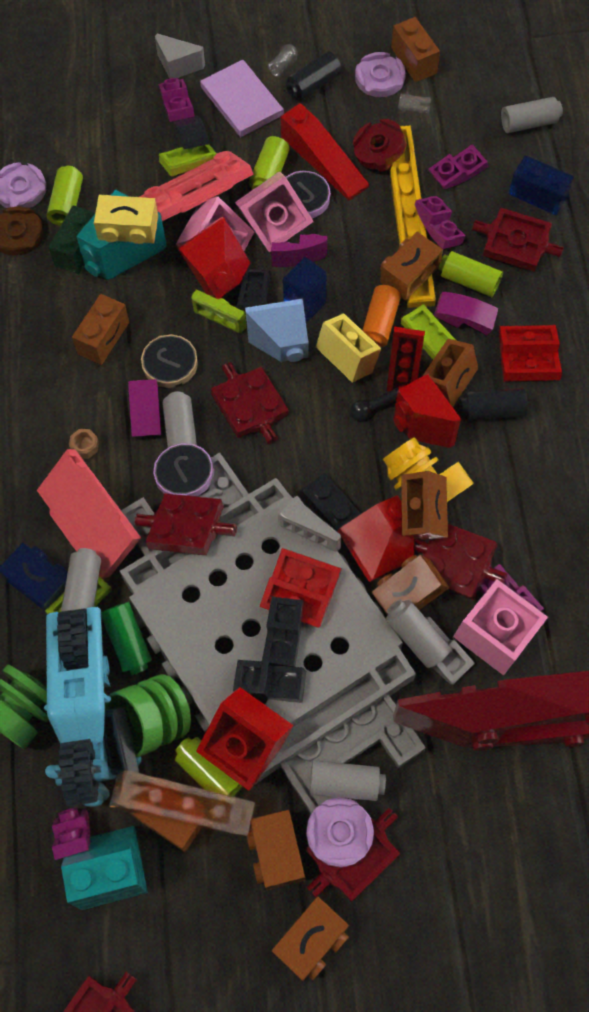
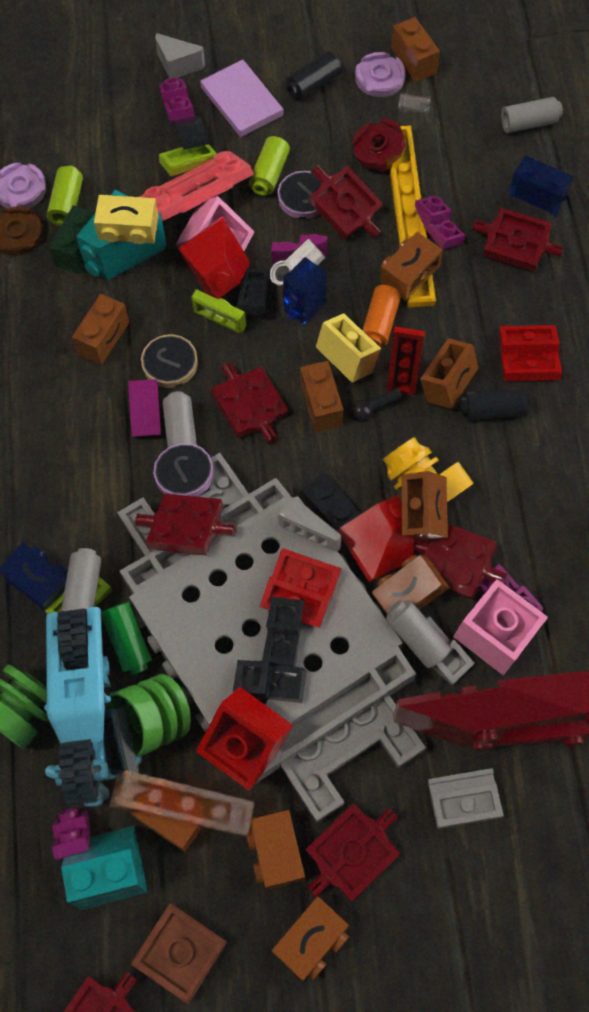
(84, 442): medium nougat tile -> none
(87, 512): coral piece -> none
(179, 953): none -> copper plate
(203, 771): lime brick -> none
(274, 211): bright pink slope -> none
(279, 329): light blue slope -> none
(282, 268): none -> white piece
(287, 55): clear pin -> none
(321, 151): red slope -> none
(321, 396): none -> dark orange brick
(339, 832): lavender tile -> none
(345, 202): none -> dark red plate
(346, 781): light grey brick -> none
(426, 413): red slope -> none
(435, 332): lime plate -> none
(458, 169): magenta slope -> none
(463, 309): magenta slope -> none
(465, 798): none -> light grey plate
(470, 273): lime brick -> none

